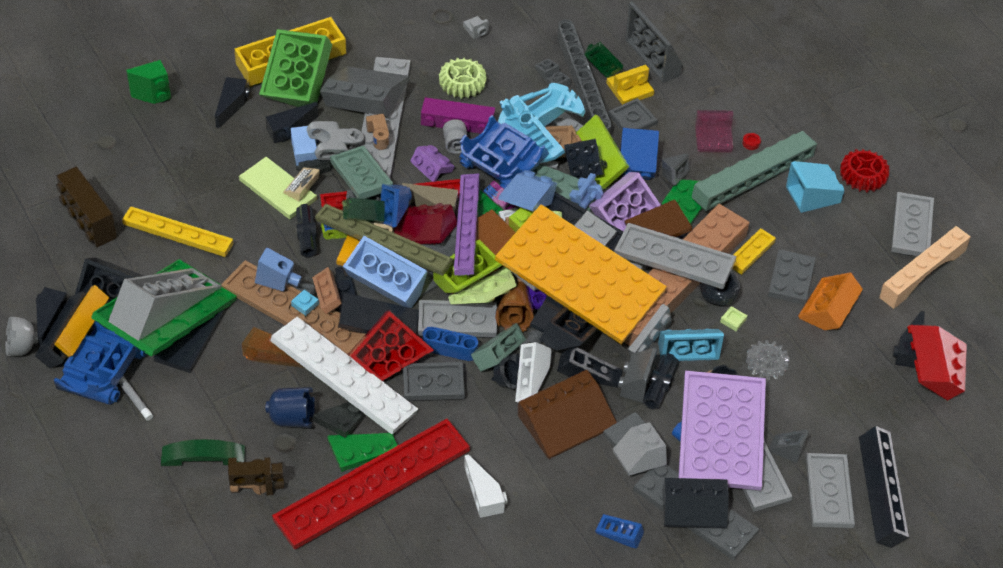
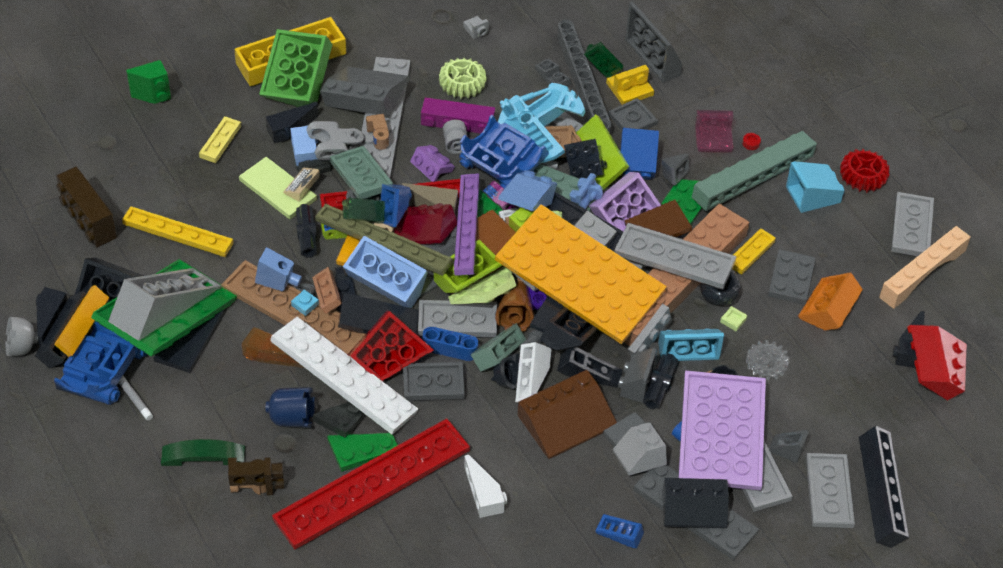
(220, 139): none -> light yellow plate
(231, 99): black slope -> none

